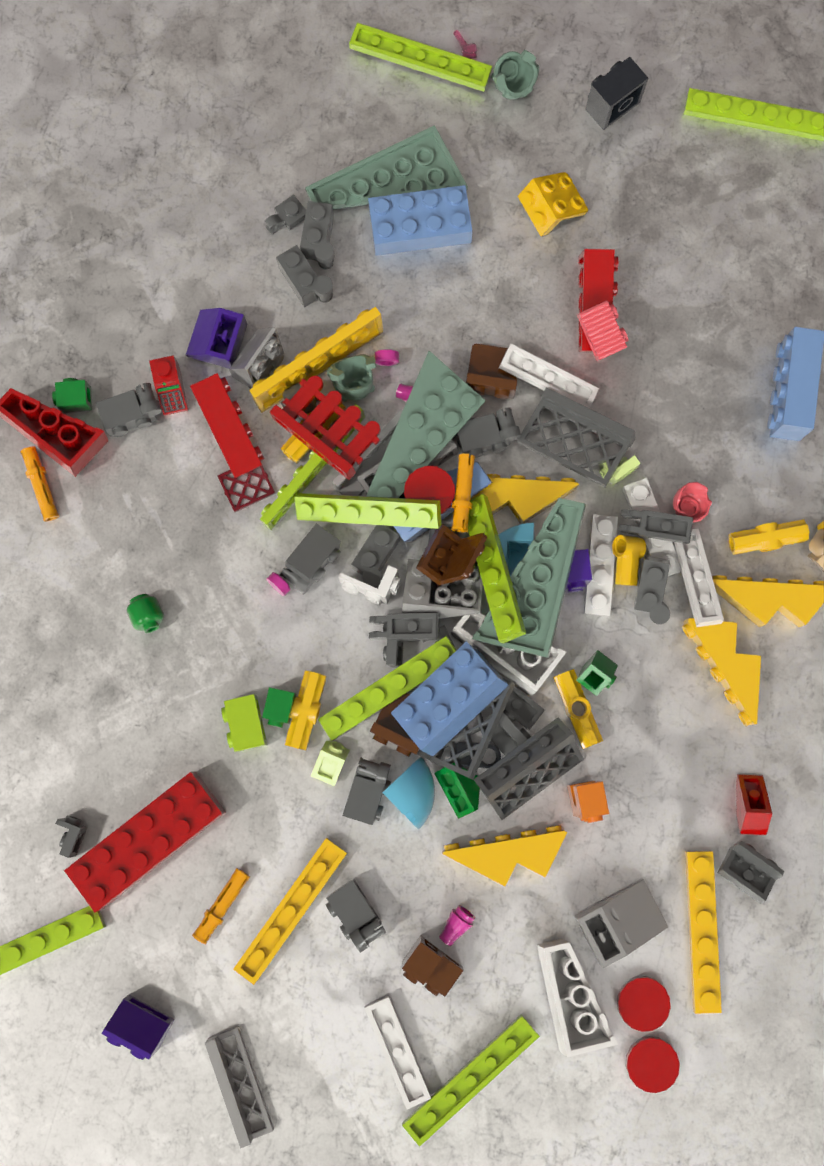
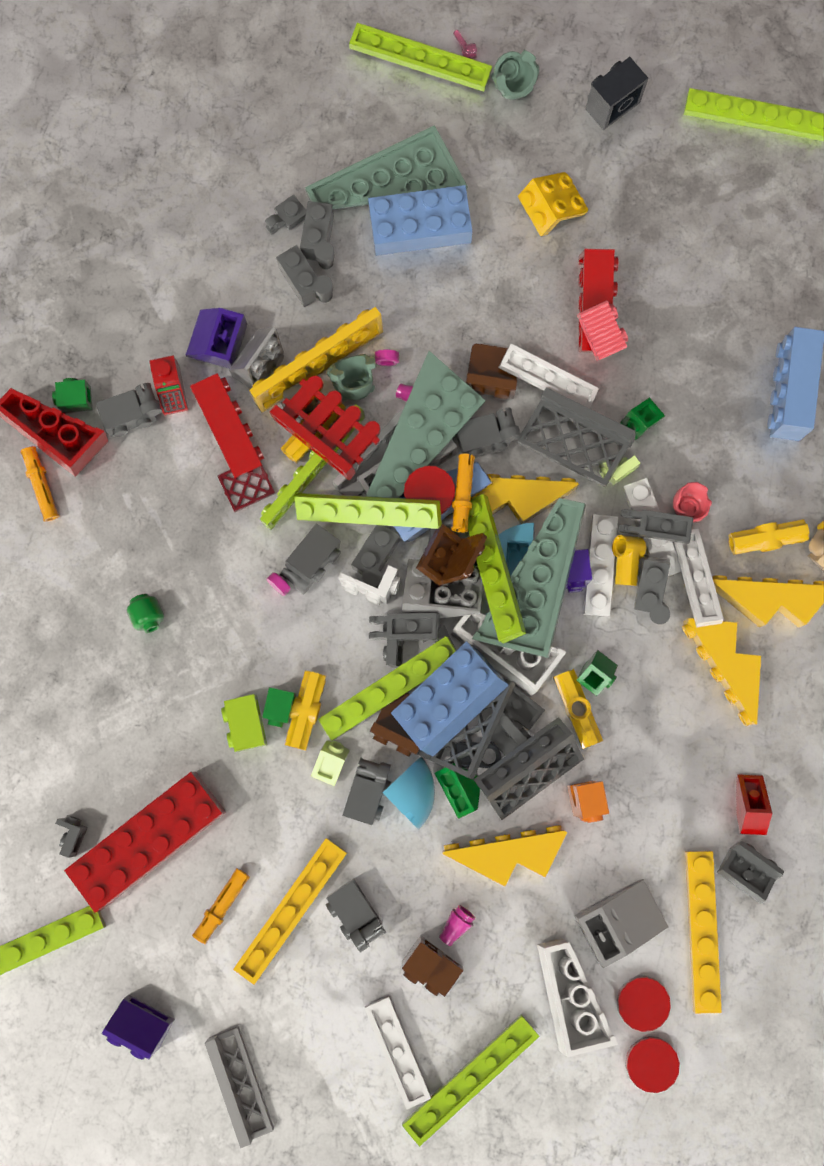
(643, 417): none -> green bracket

